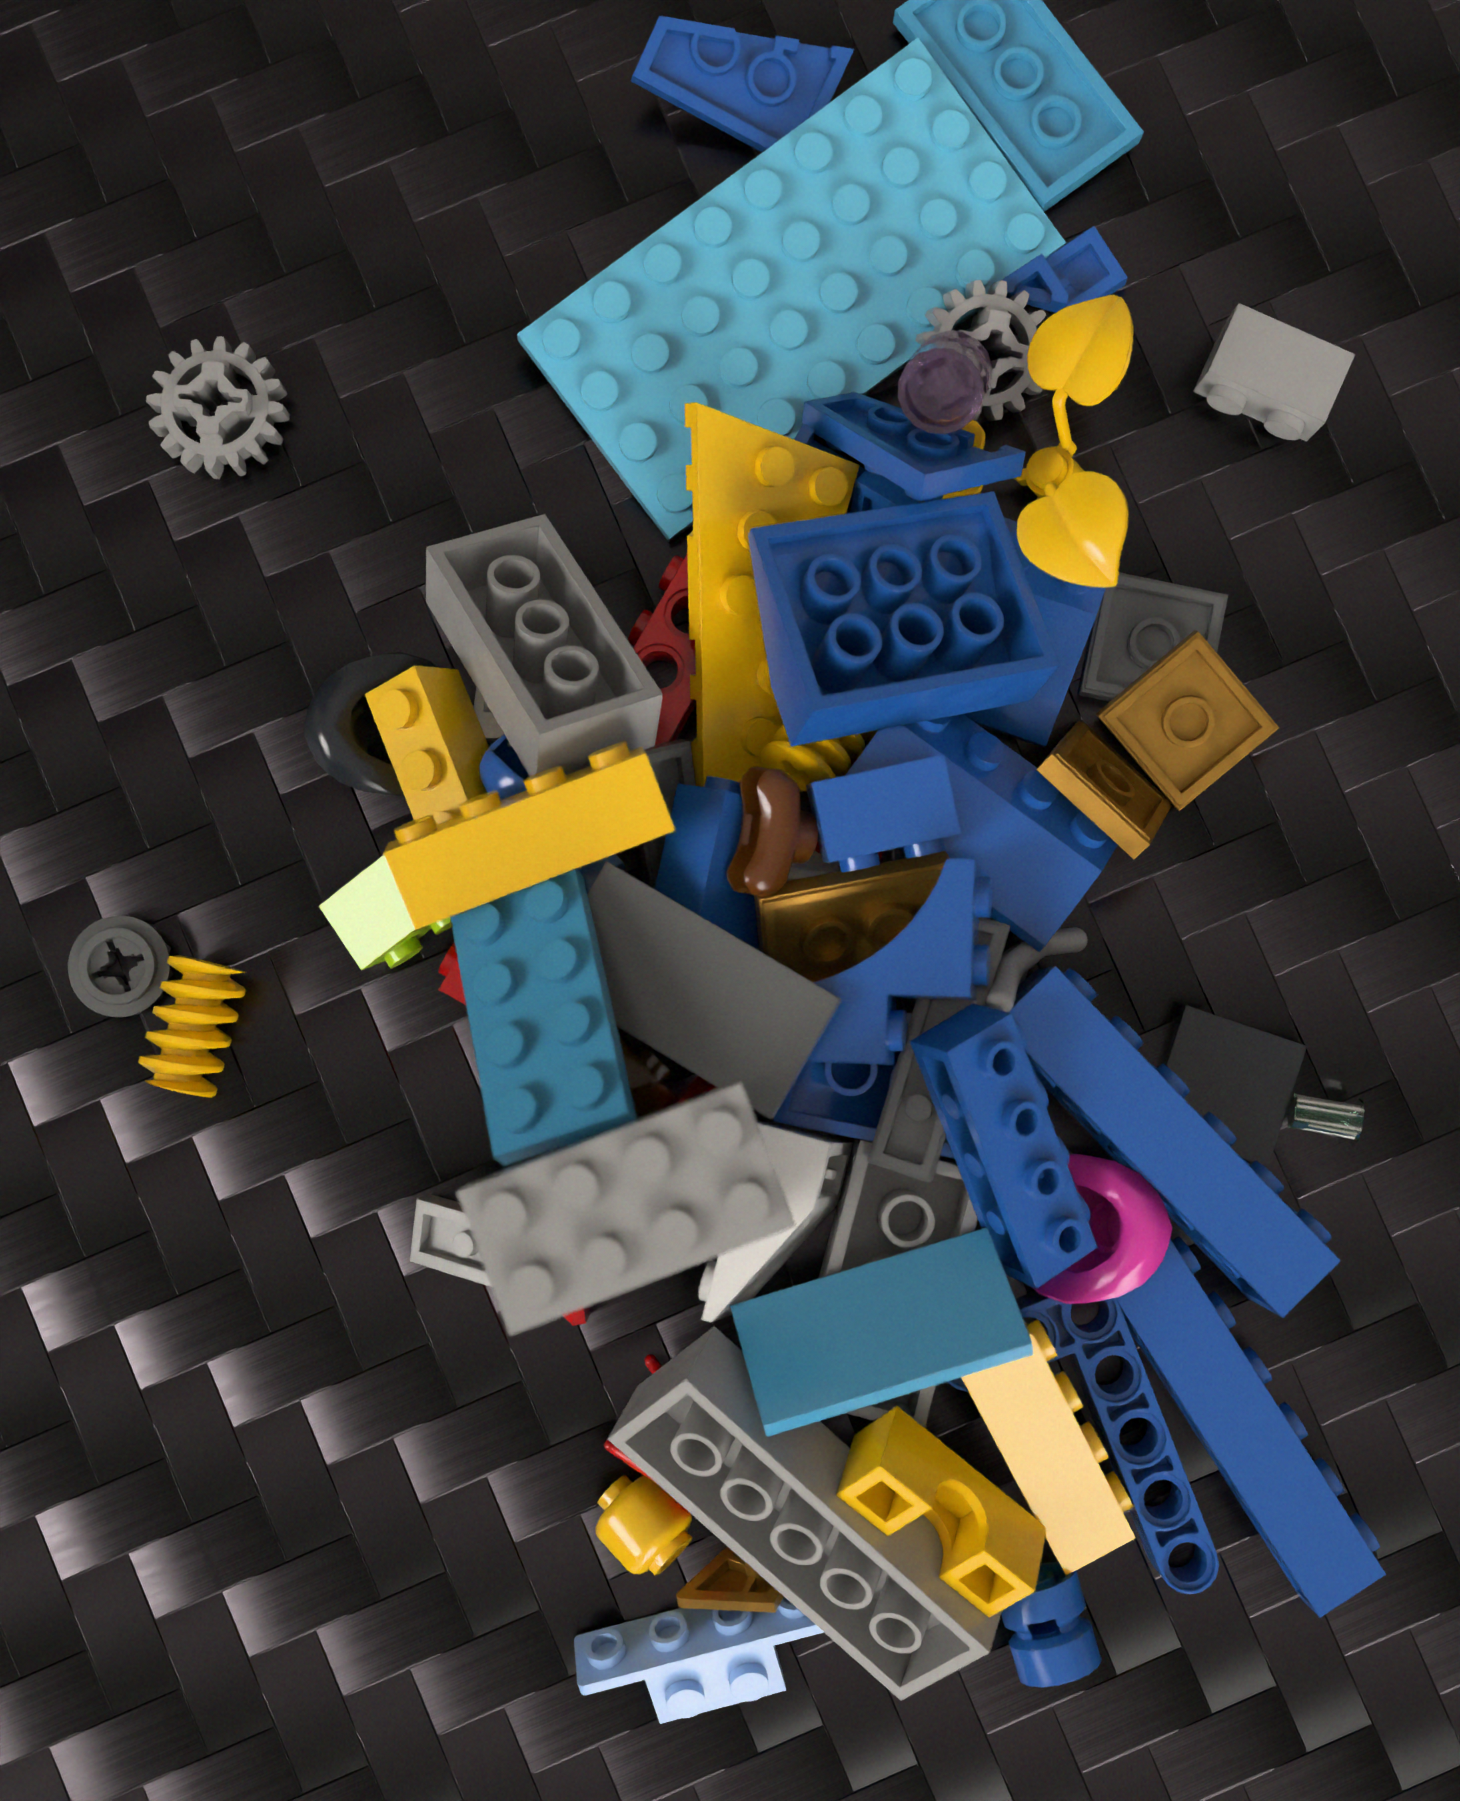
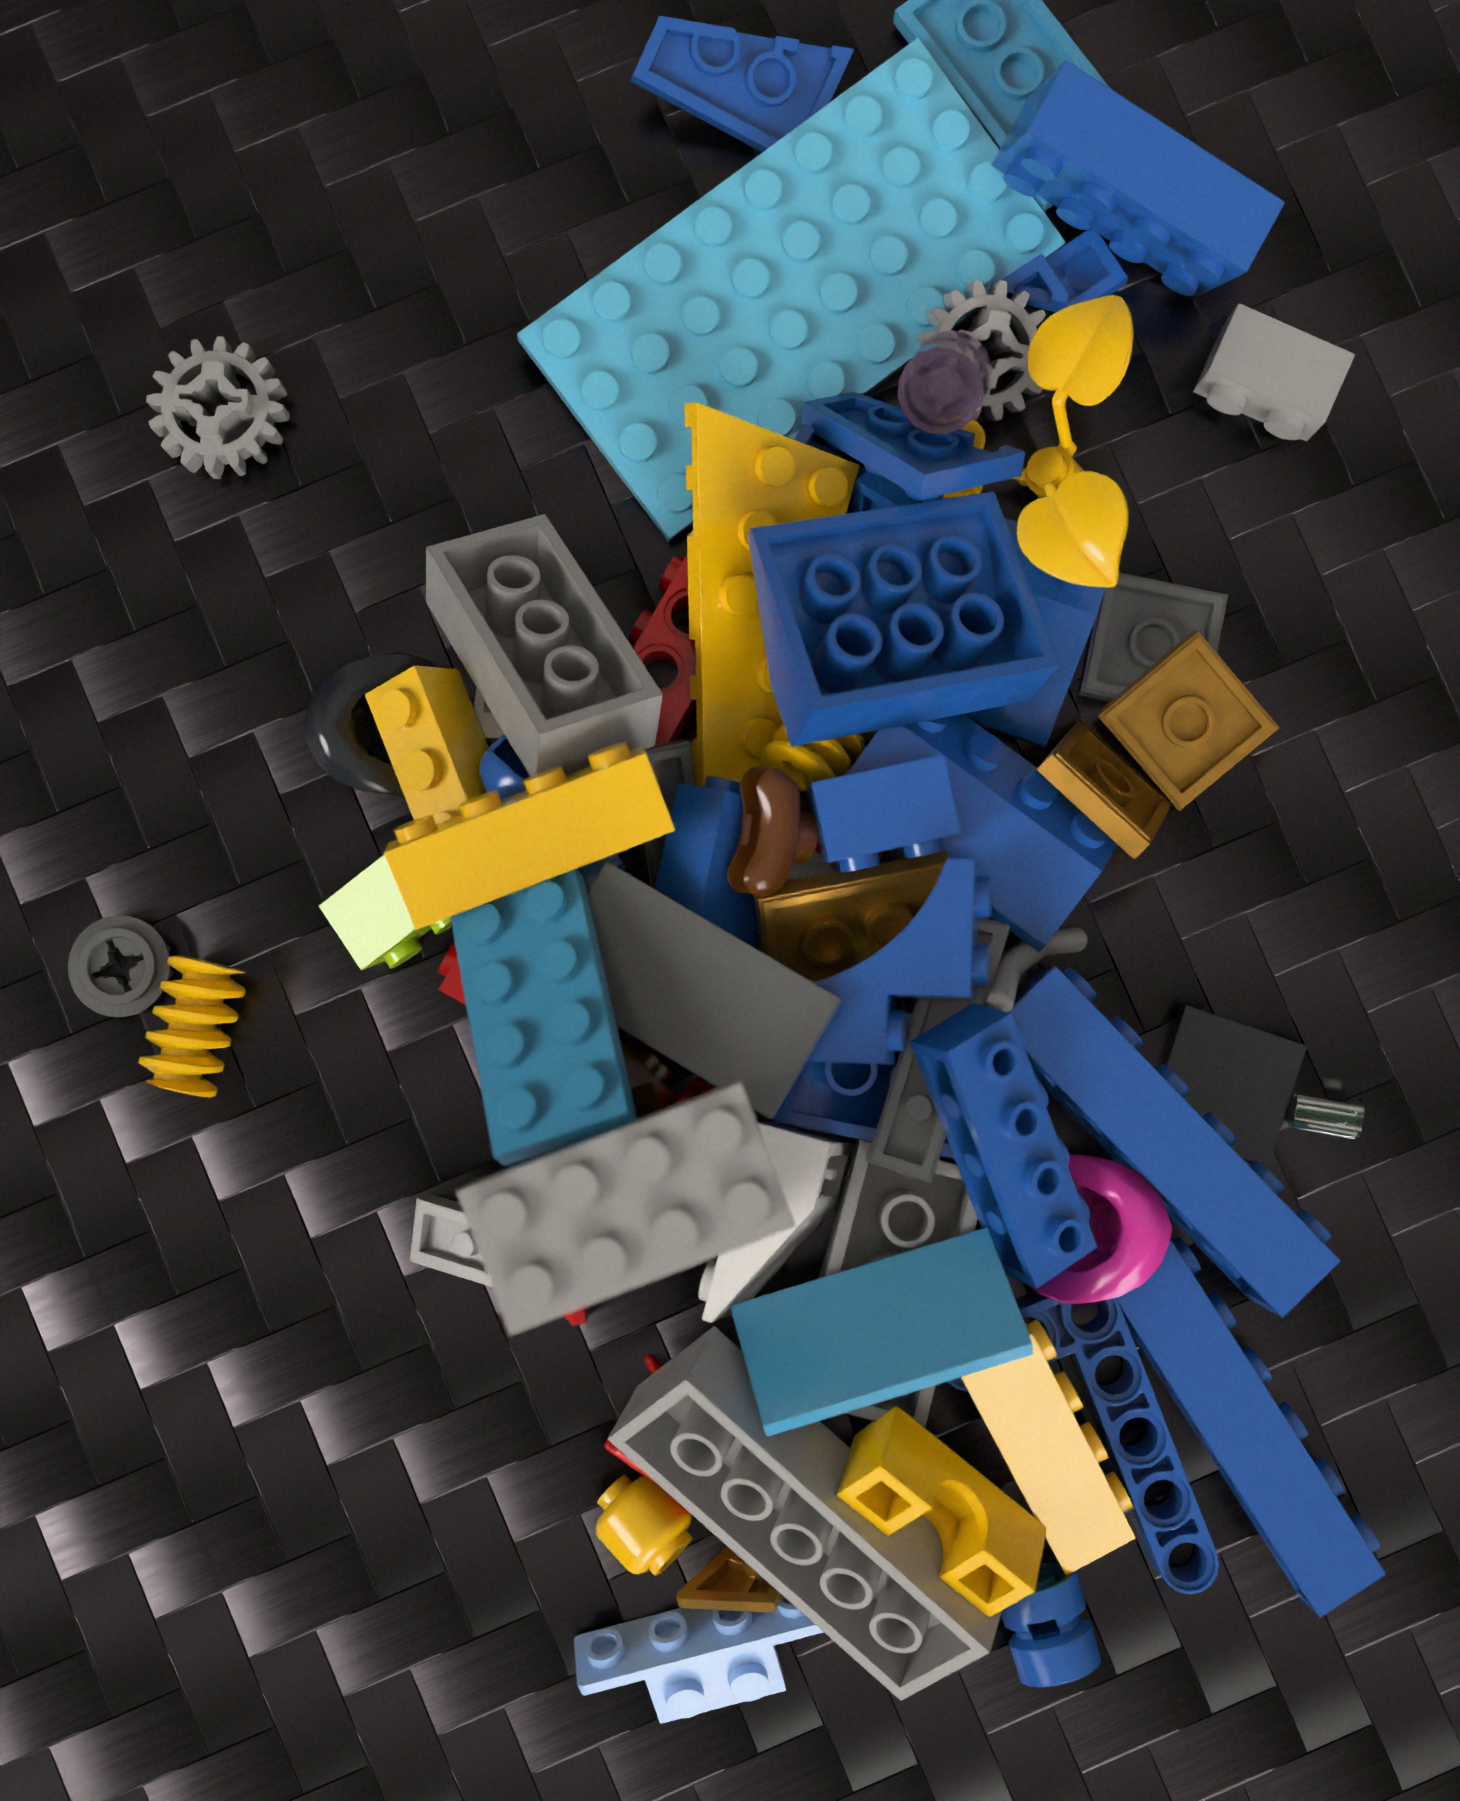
(1135, 183): none -> blue brick

